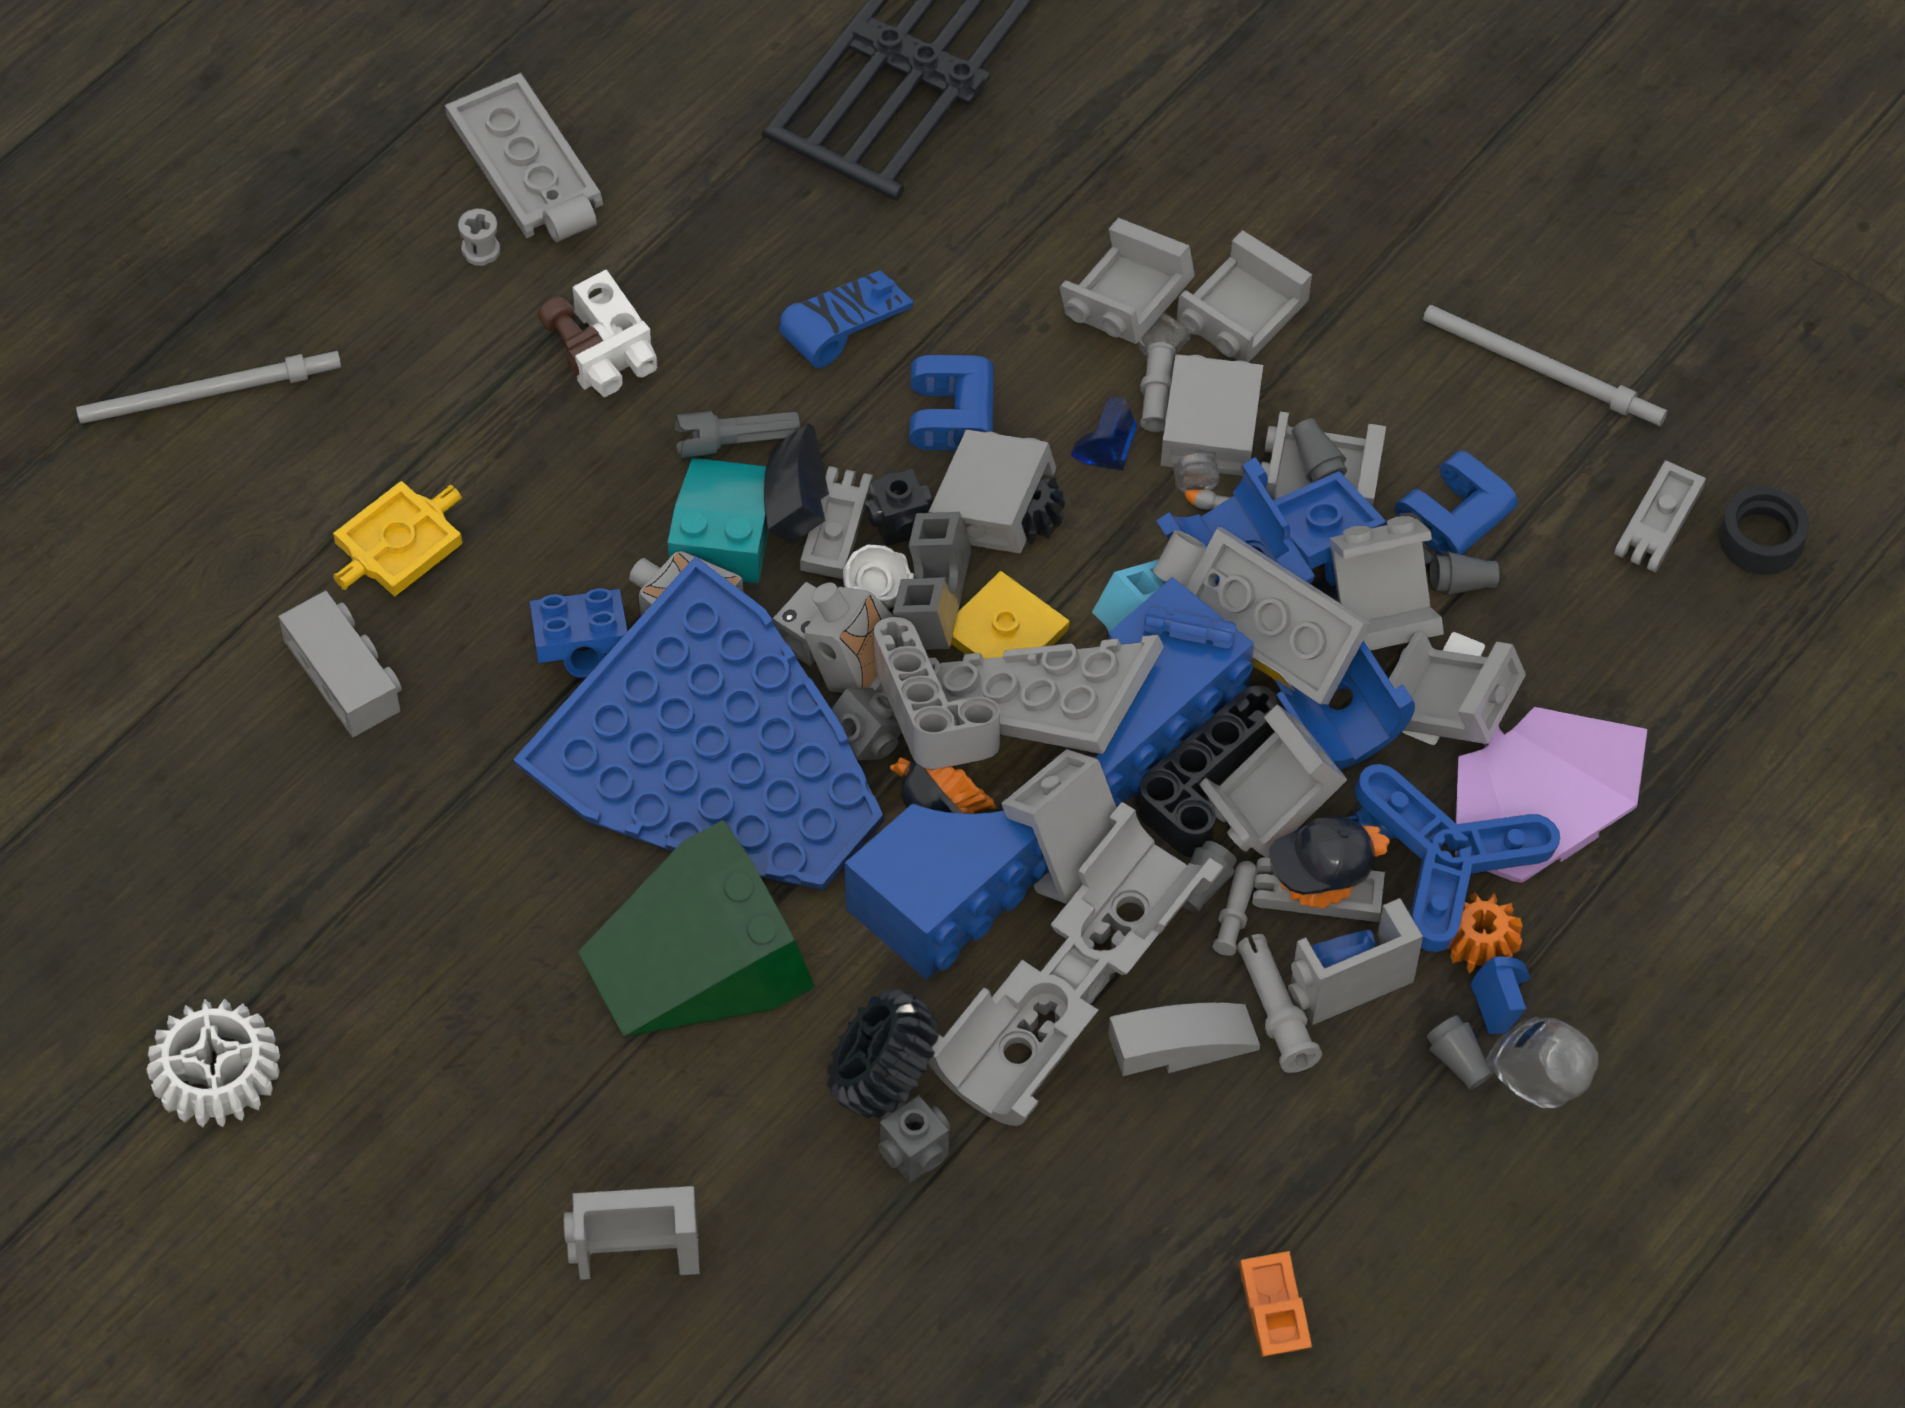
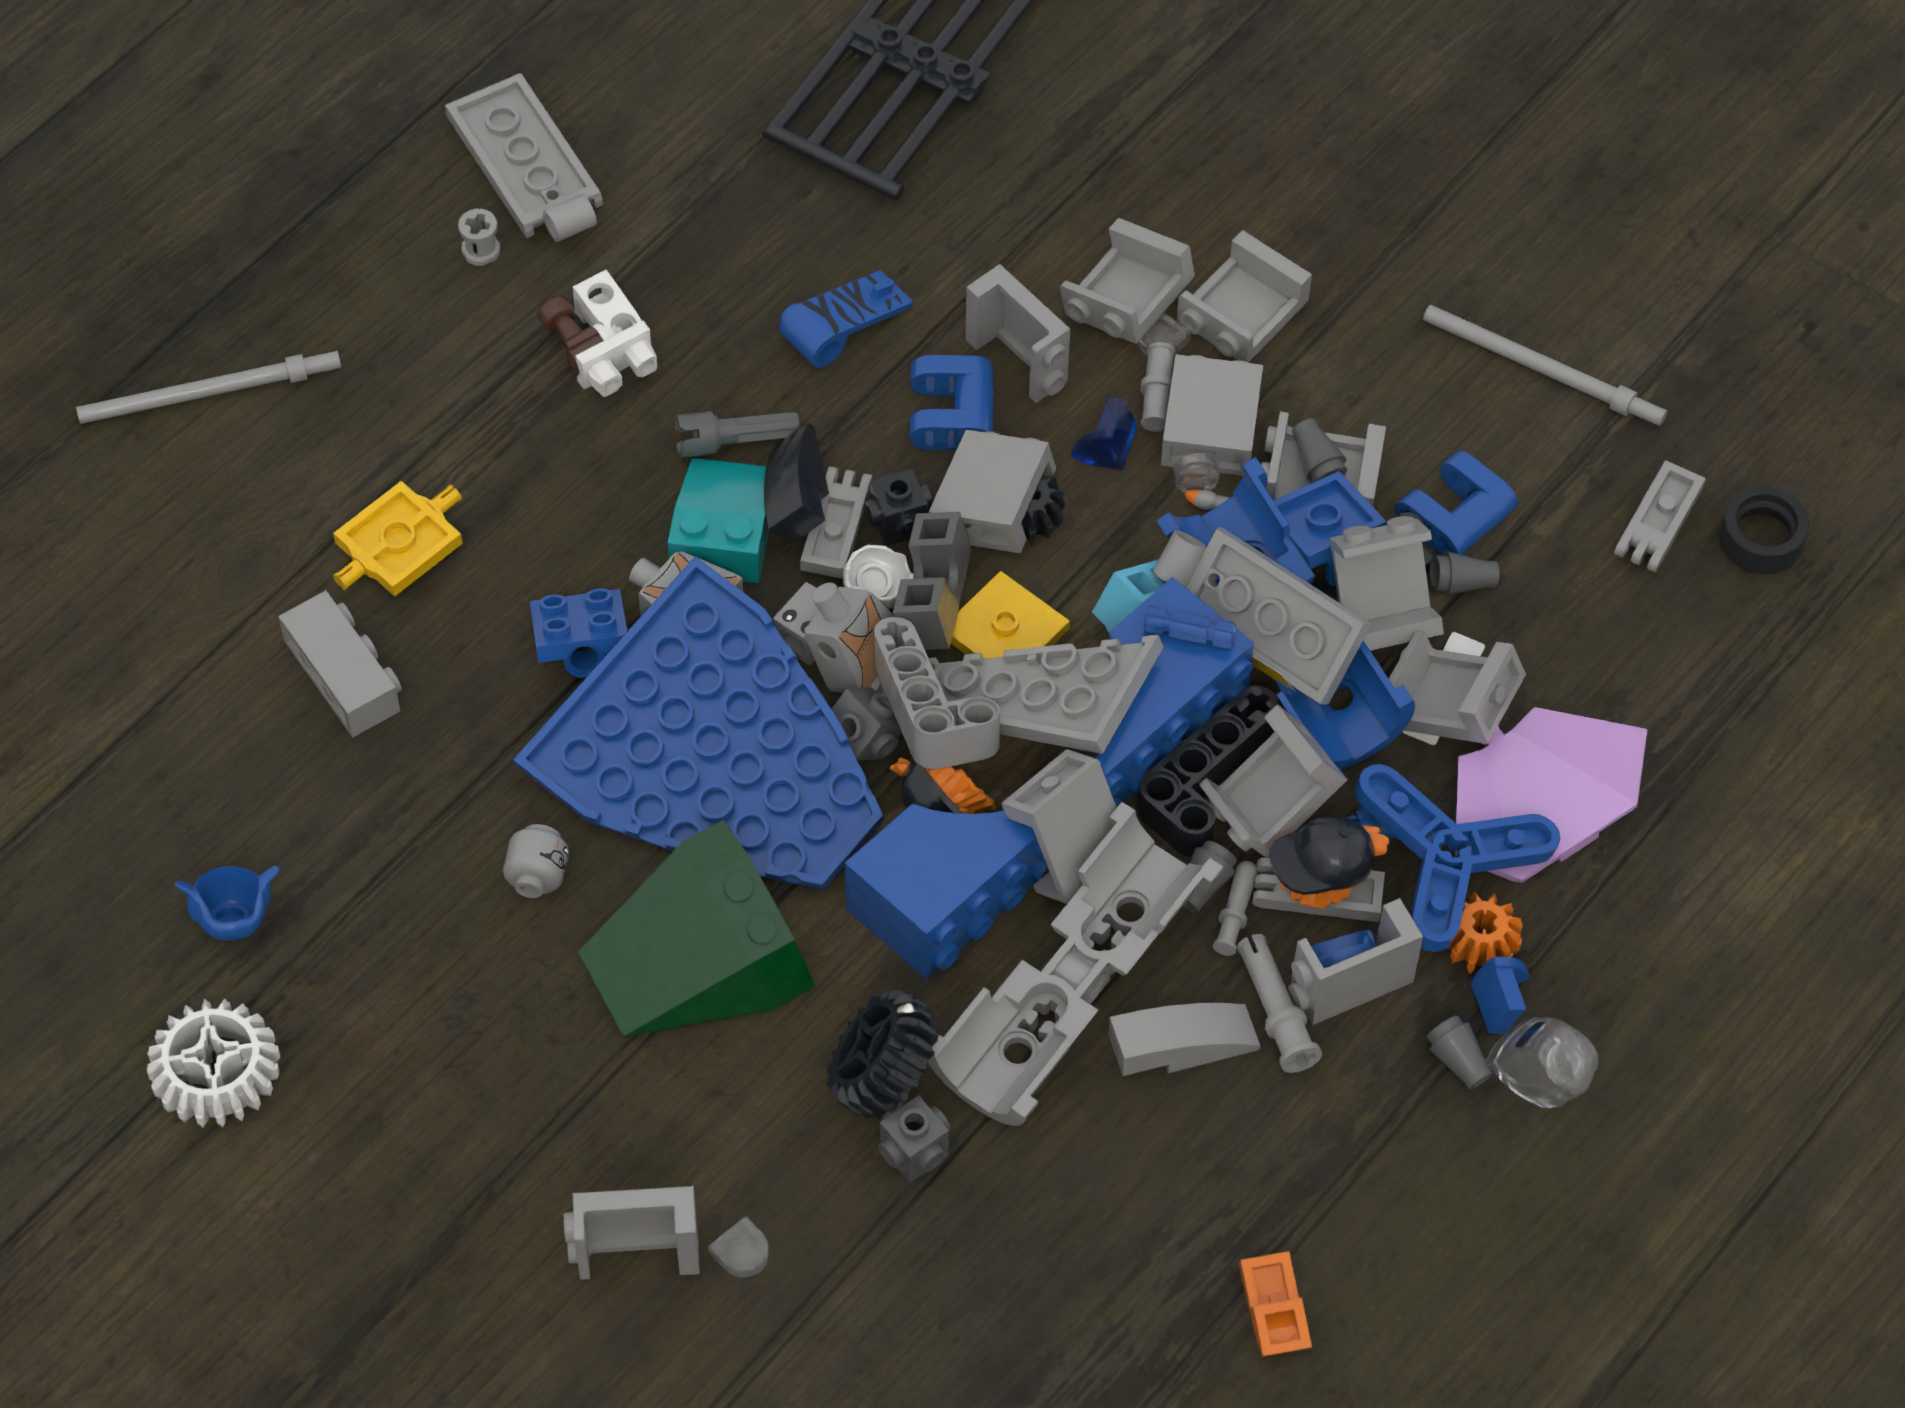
(229, 901): none -> blue hair
(536, 860): none -> light grey head
(741, 1249): none -> clear tile
(1007, 310): none -> light grey panel

